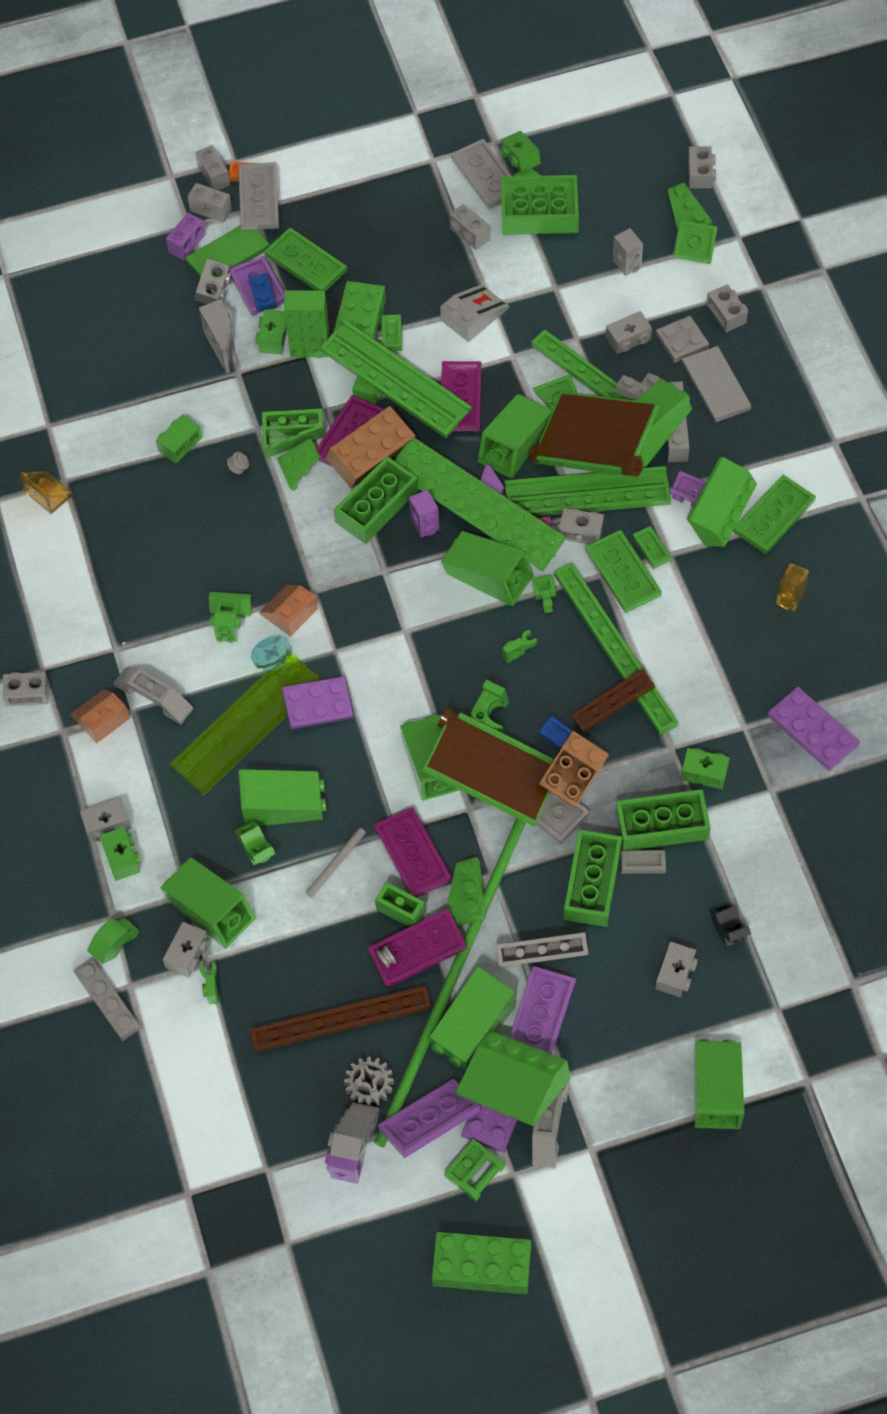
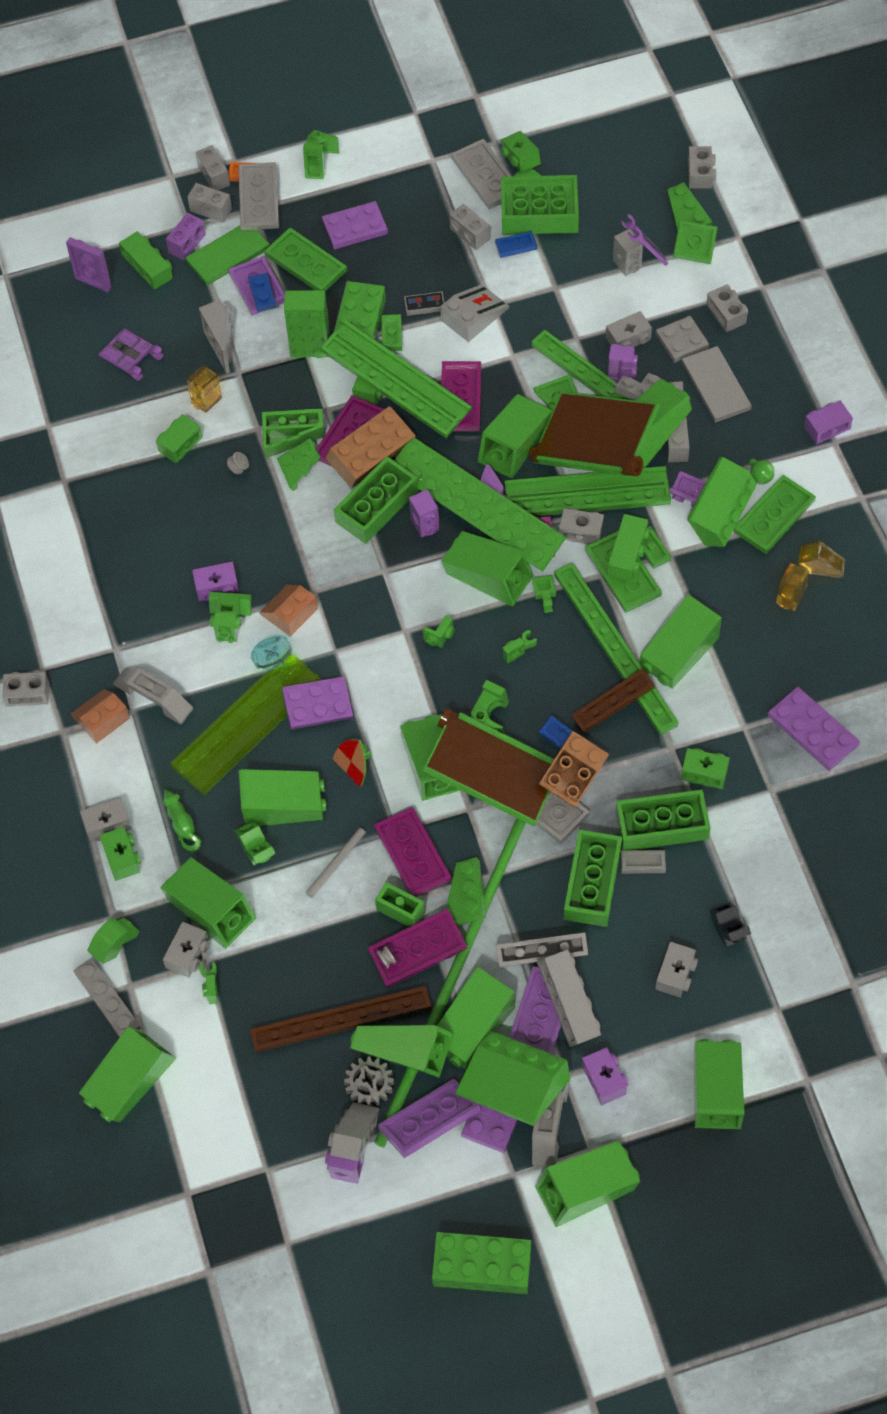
(45, 489): clear yellow slope -> none
(88, 264): none -> medium lavender plate
(126, 1074): none -> bright green slope
(127, 351): none -> medium lavender flag
(146, 260): none -> bright green brick
(181, 821): none -> bright green animal
(204, 389): none -> clear yellow brick
(210, 282): light grey brick -> none
(215, 579): none -> medium lavender brick
(272, 332): bright green brick -> none
(314, 148): none -> bright green tile
(352, 758): none -> shield
(354, 225): none -> medium lavender plate
(413, 1046): none -> bright green slope
(423, 303): none -> tile
(443, 632): none -> bright green bracket
(467, 1166): bright green plate -> none
(515, 244): none -> blue plate
(569, 998): none -> light grey brick
(586, 1182): none -> bright green slope
(605, 1089): none -> medium lavender brick
(622, 362): none -> medium lavender brick
(628, 547): none -> bright green brick
(641, 237): none -> medium lavender flag
(681, 642): none -> bright green slope
(761, 471): none -> bright green piece
(821, 560): none -> clear yellow slope
(828, 422): none -> medium lavender brick

